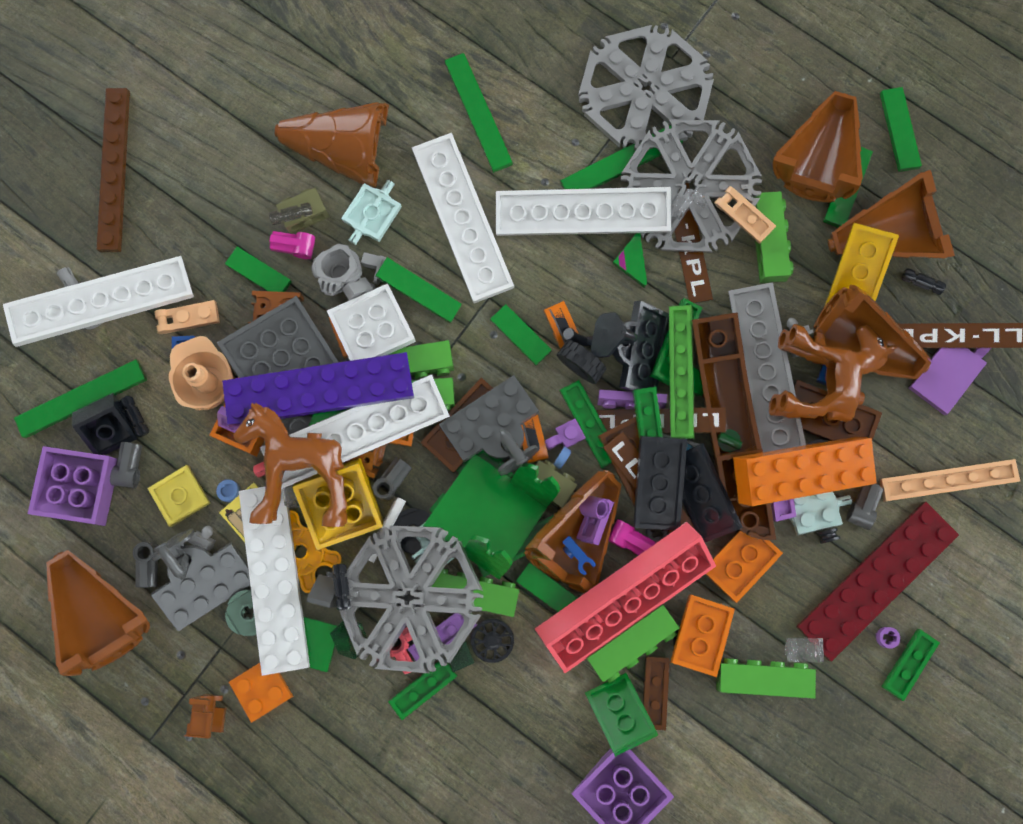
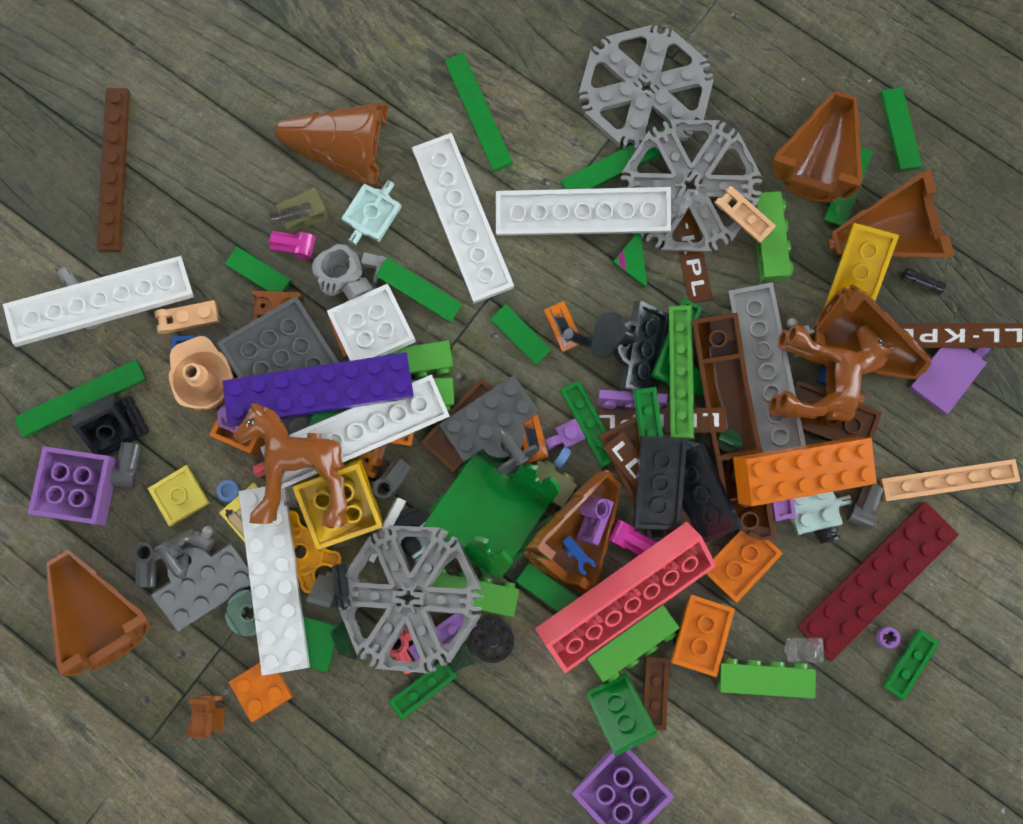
(581, 361): black tyre -> none

